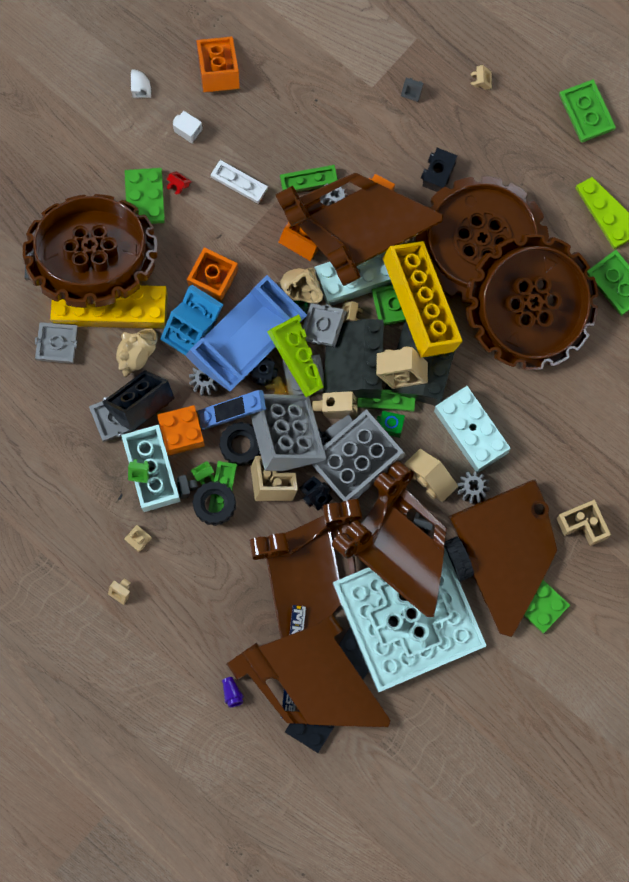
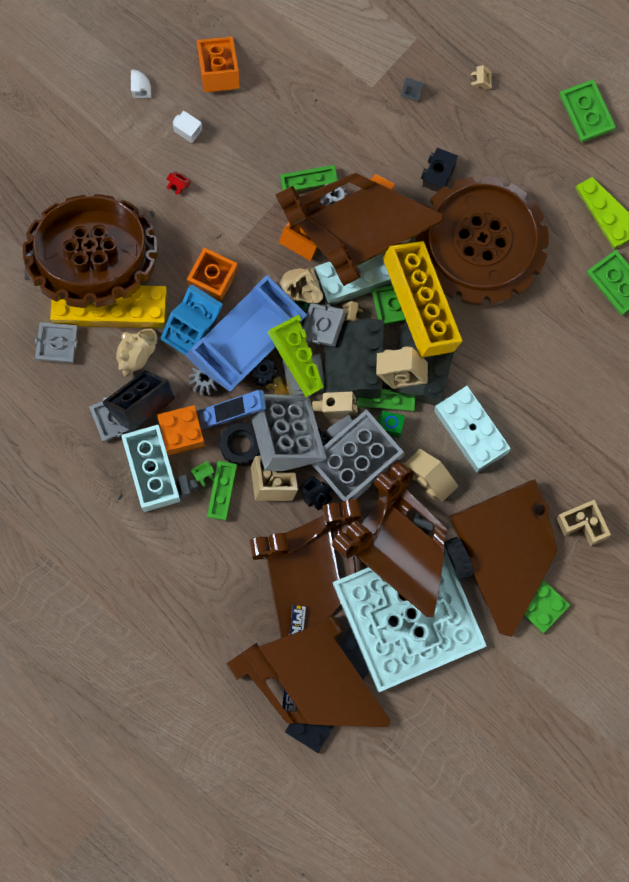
(120, 591): tan tile -> none
(138, 471): bright green tile -> none
(138, 538): tan tile -> none
(145, 192): bright green plate -> none
(210, 489): black tyre -> none
(232, 694): dark purple cone -> none
(239, 182): white plate -> none
(480, 489): light grey gear -> none
(498, 285): reddish brown piece -> none

